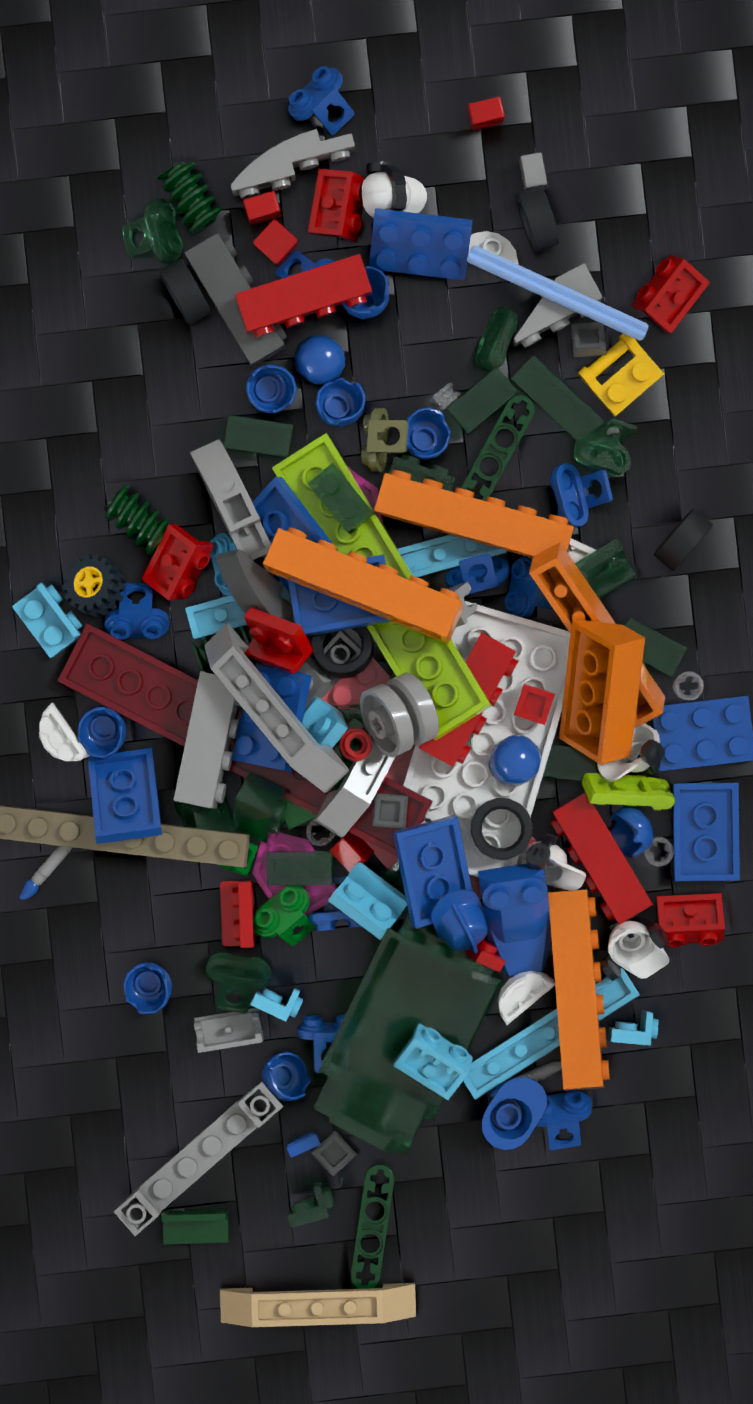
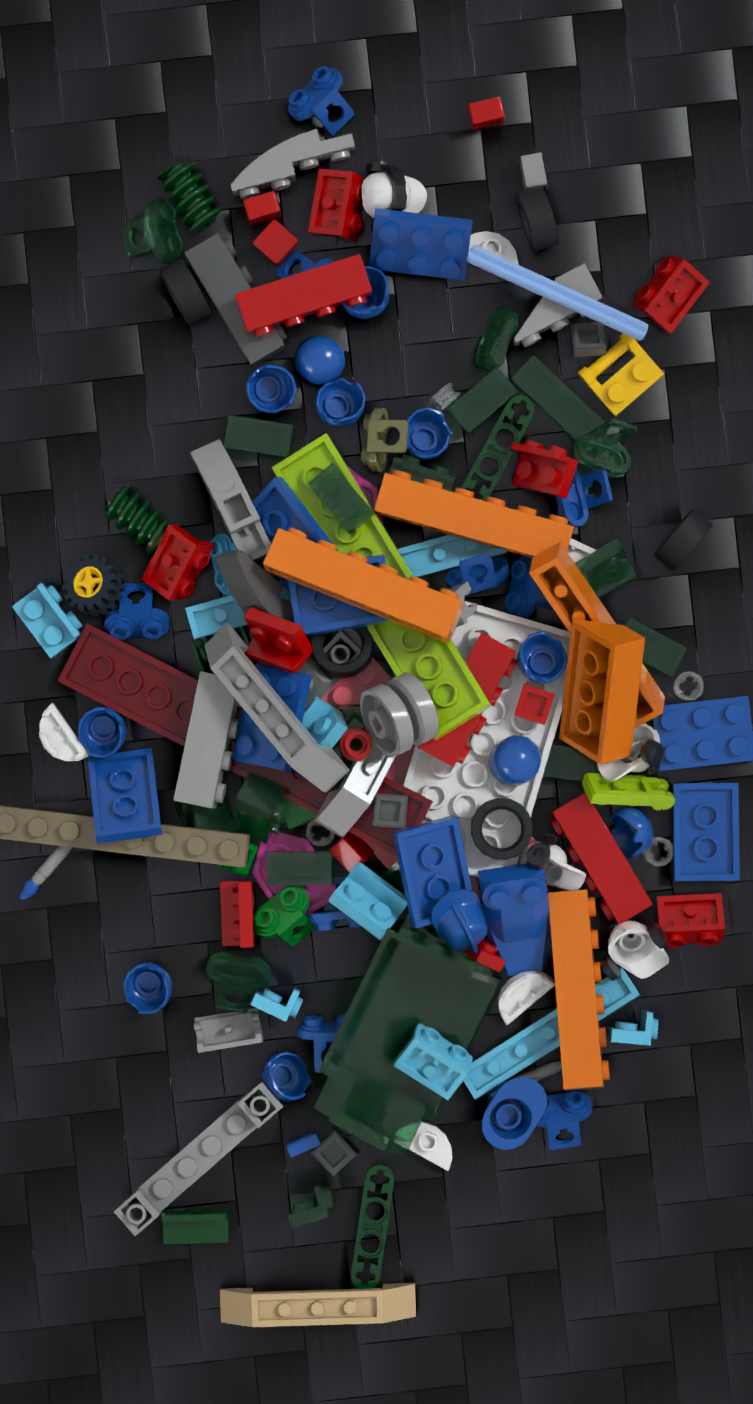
(432, 1145): none -> white plate
(542, 658): none -> blue hair
(543, 469): none -> red bracket

